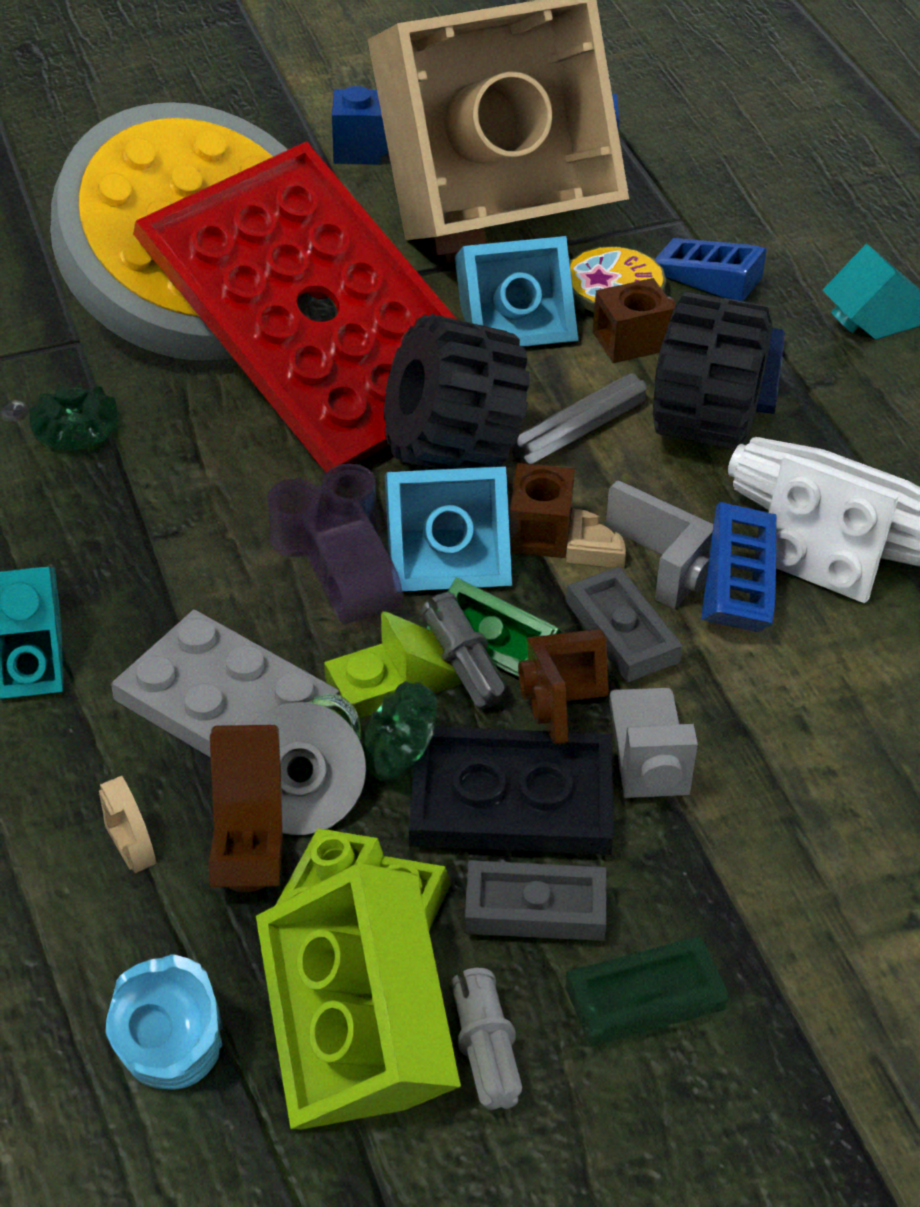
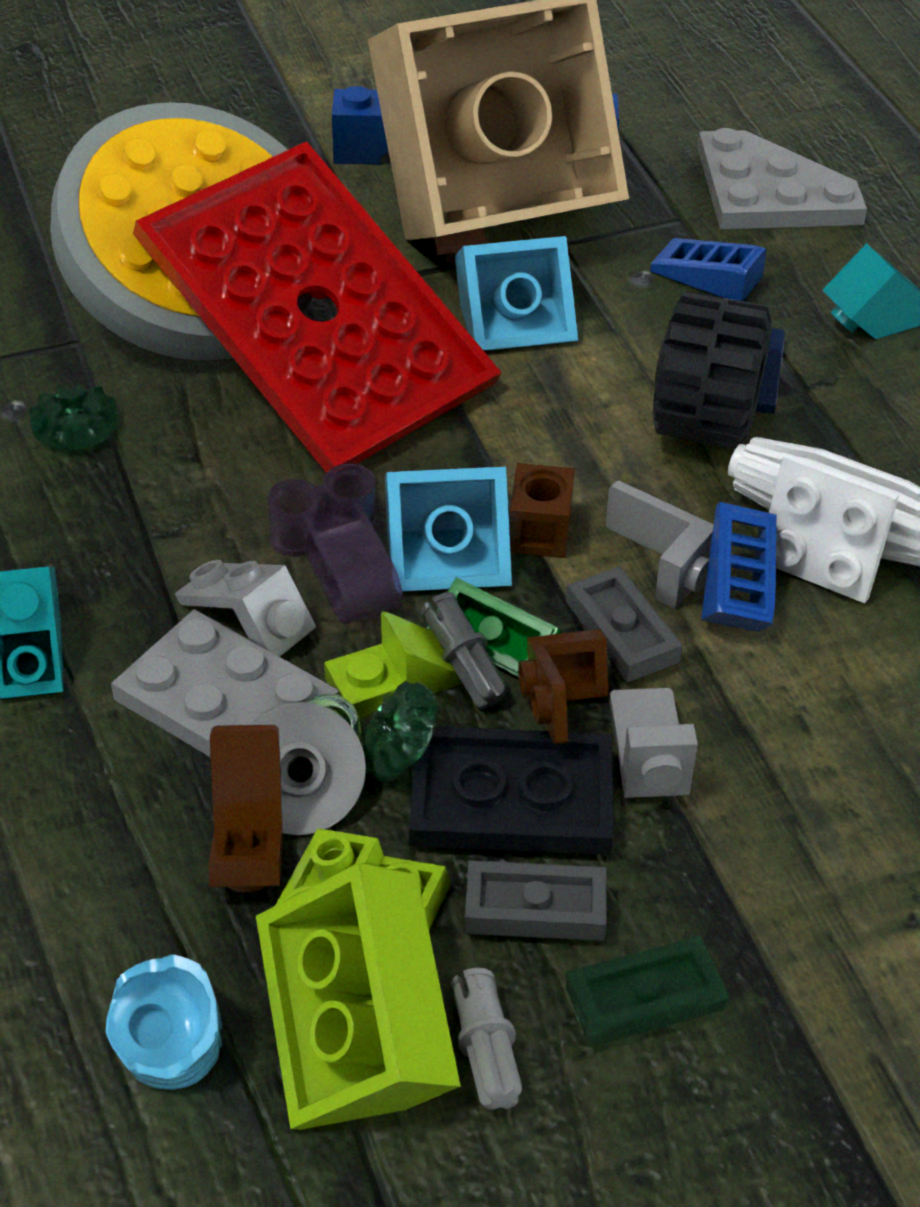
(126, 824): tan tile -> none
(260, 597): none -> light grey bracket
(455, 394): black wheel -> none
(579, 419): light grey axle -> none
(593, 542): tan tile -> none
(609, 268): tile -> none
(632, 319): reddish brown brick -> none
(773, 187): none -> light grey plate

